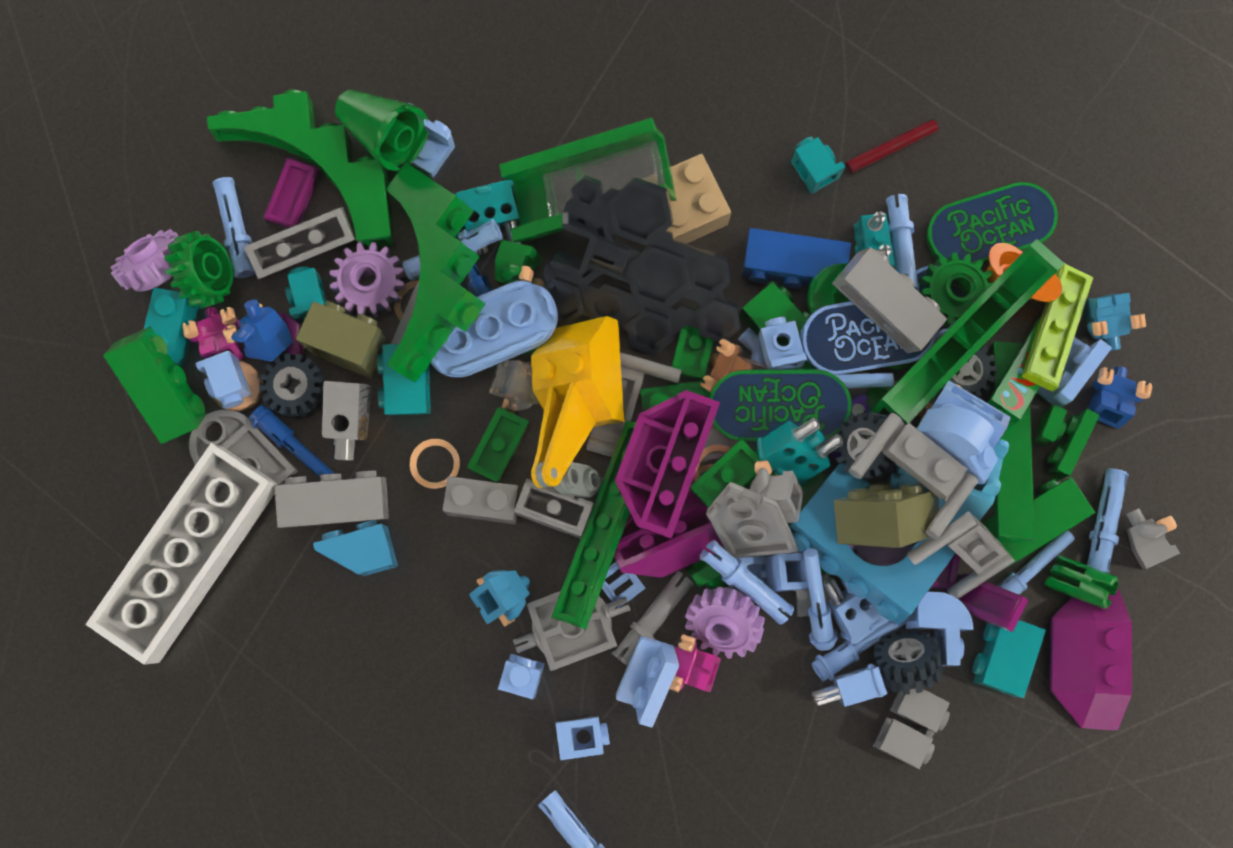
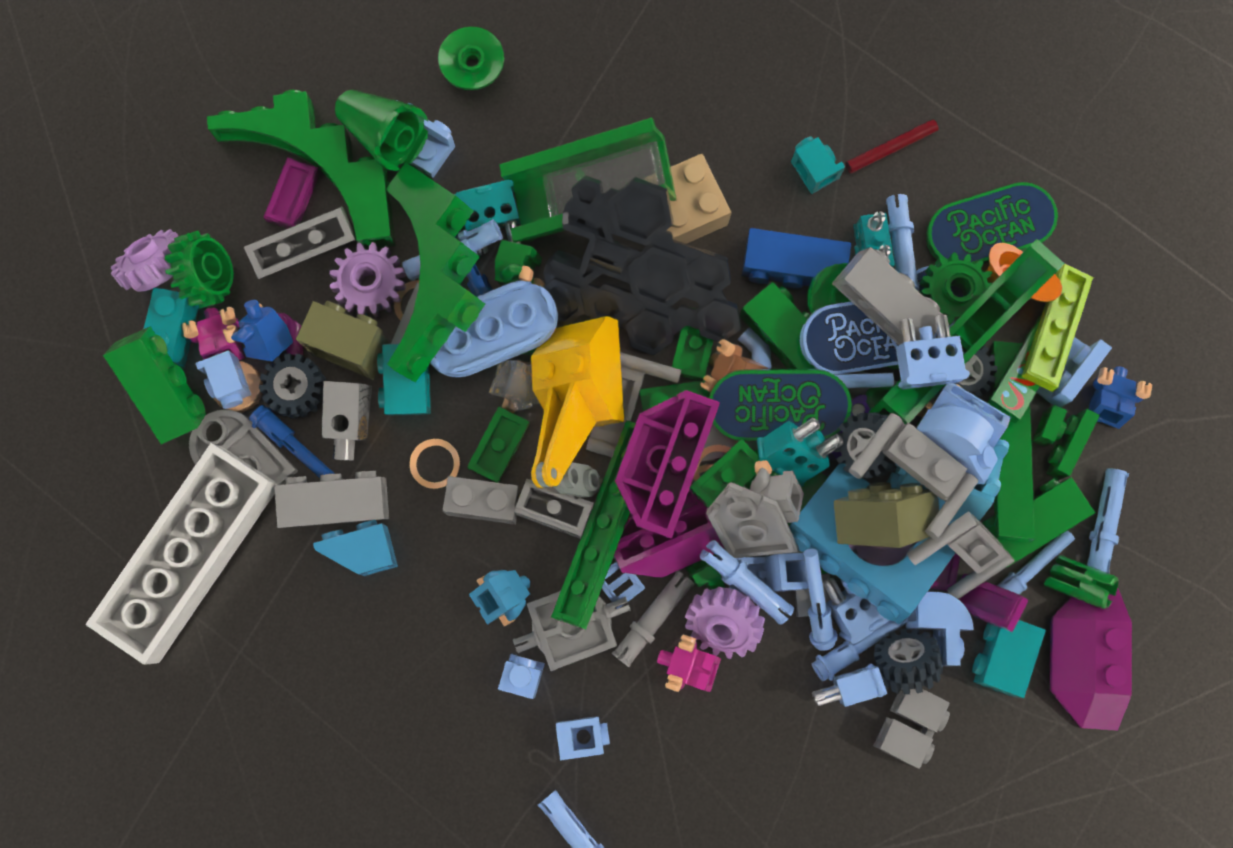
(233, 227): light blue pin -> none
(304, 288): teal brick -> none
(468, 45): none -> green dish
(648, 678): light blue bracket -> none
(781, 356): light blue brick -> none
(927, 370): none -> light blue piece
(1111, 317): dark azure piece -> none
(1149, 540): light grey piece -> none

